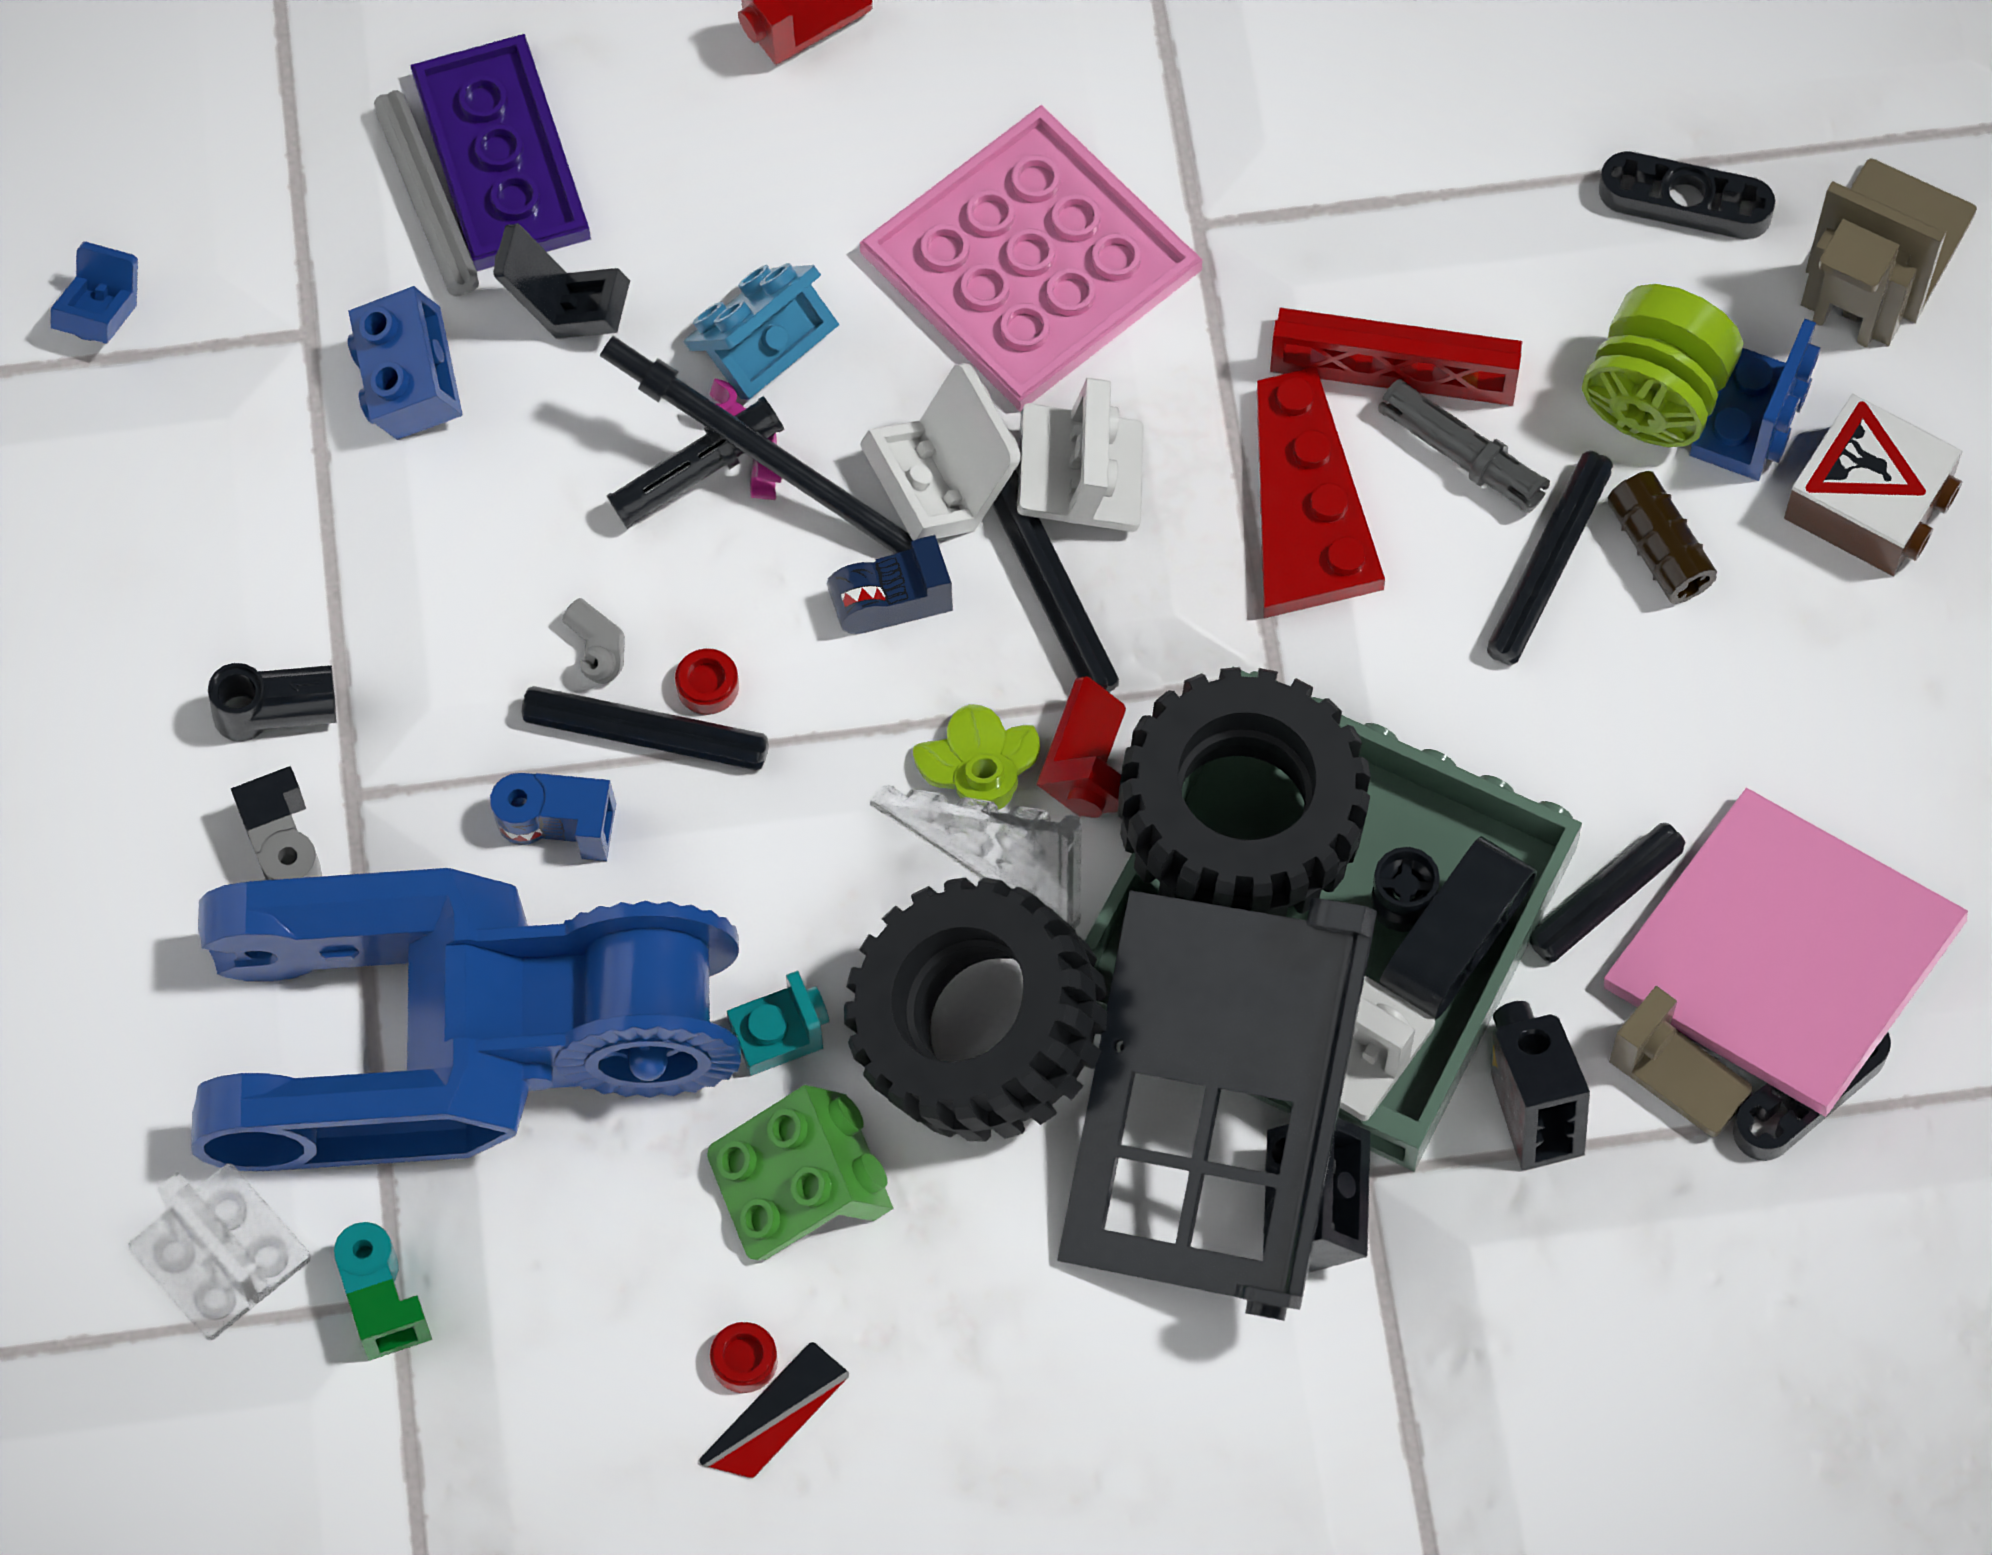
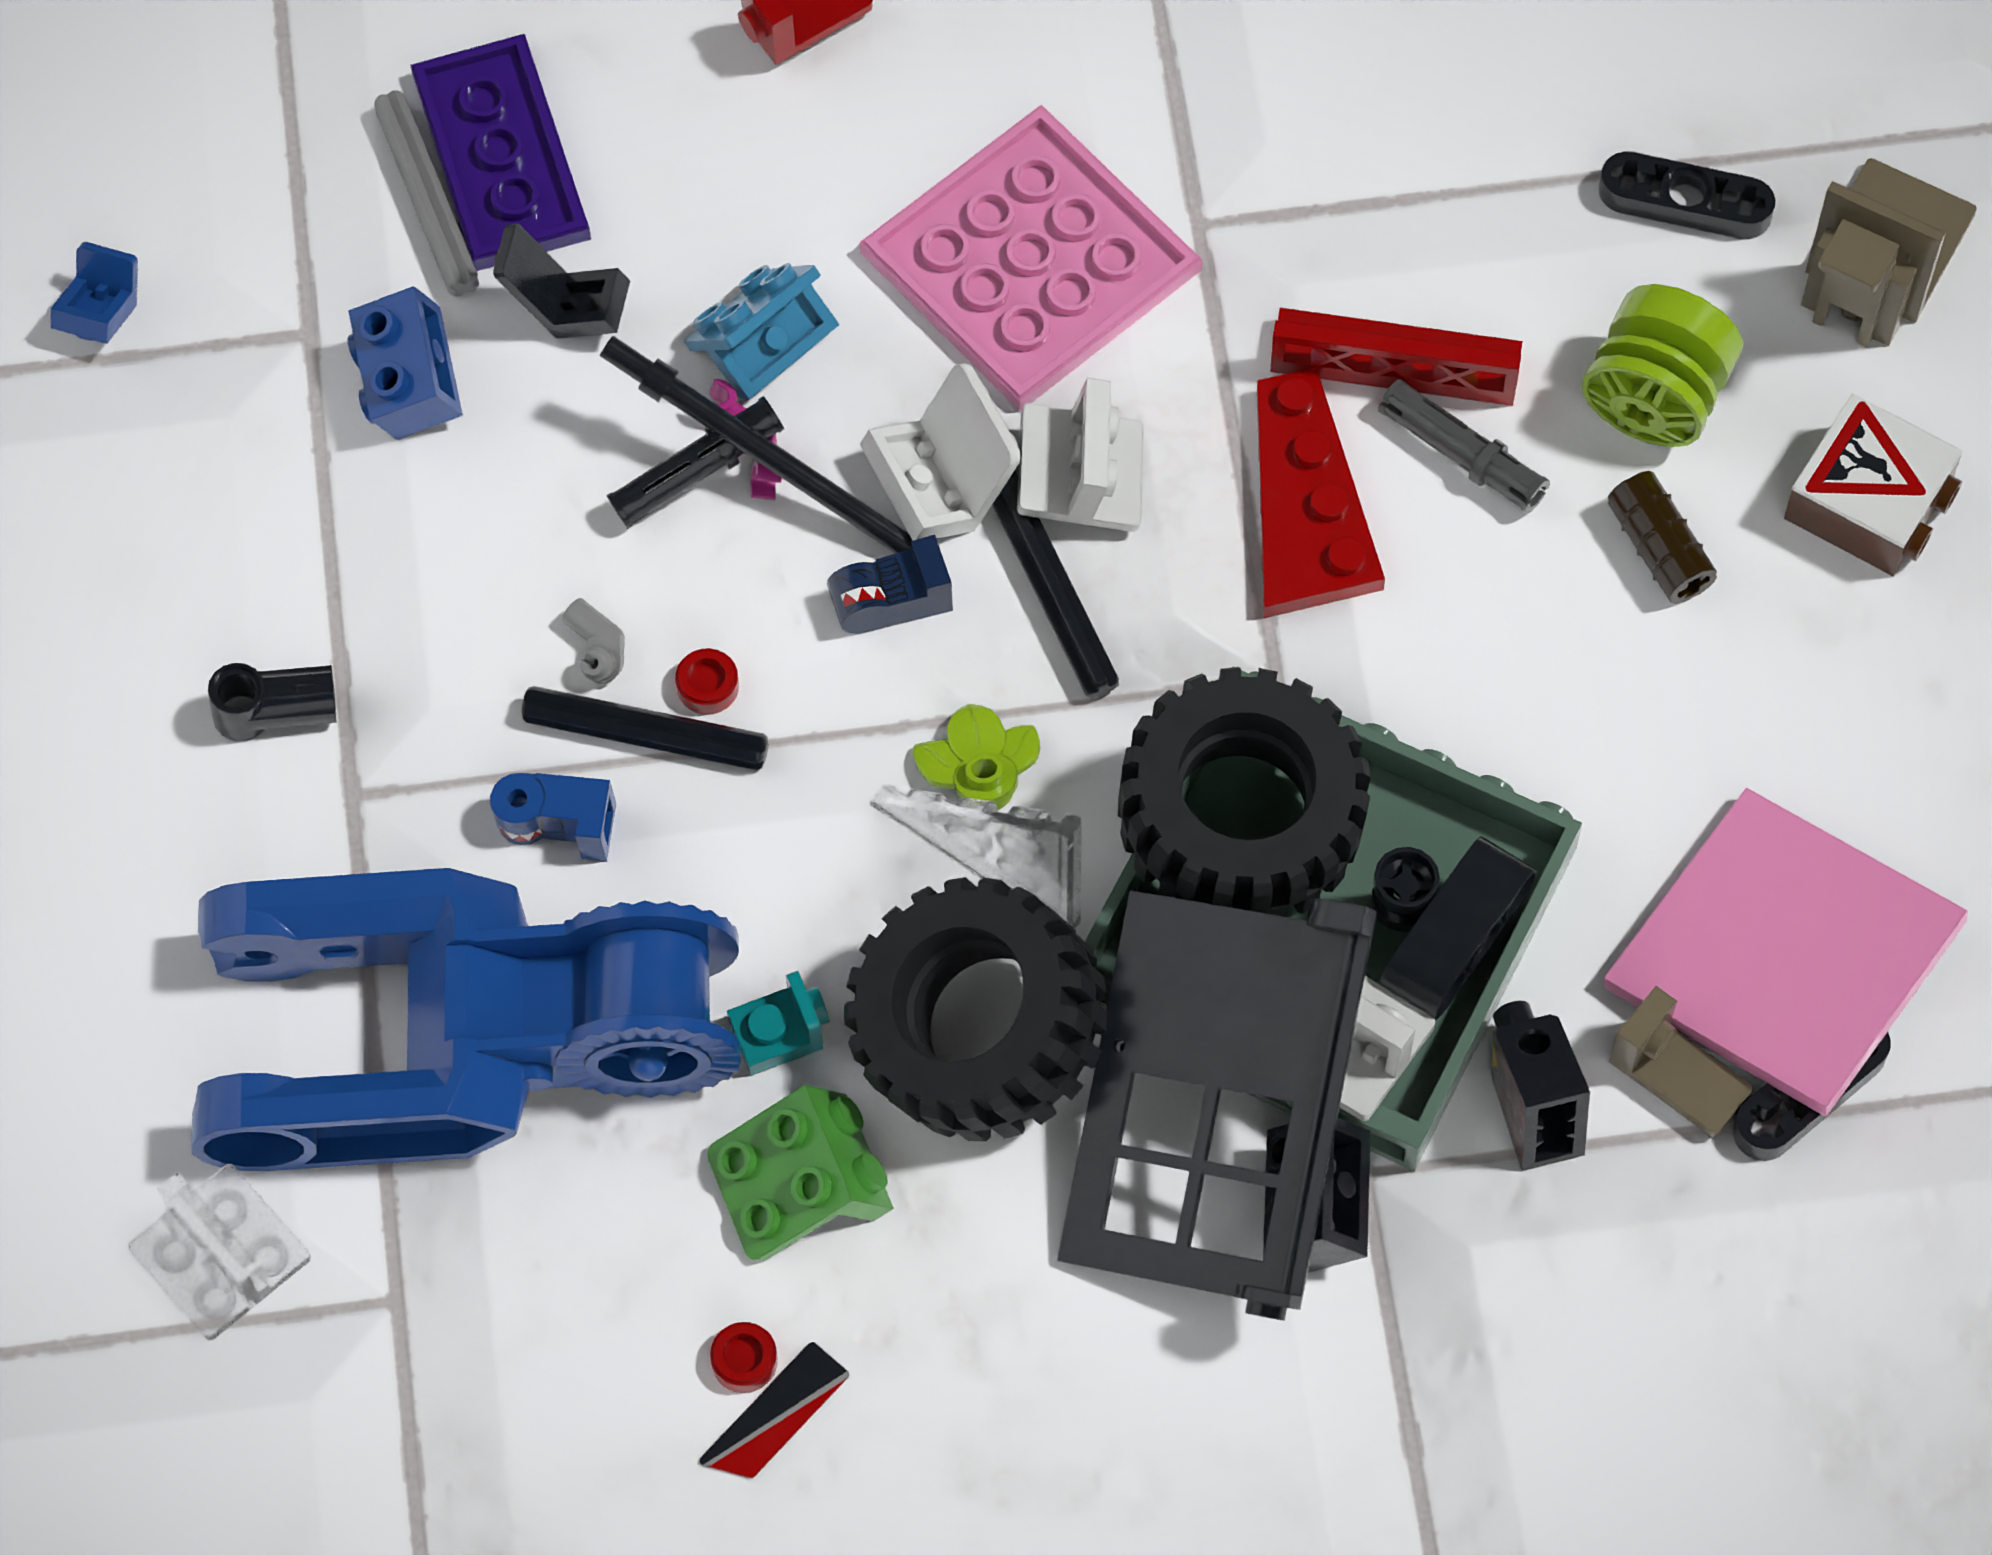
(267, 816): leg -> none
(368, 1276): leg -> none
(1078, 757): red bracket -> none
(1549, 558): black axle -> none
(1607, 892): black axle -> none
(1758, 408): blue bracket -> none

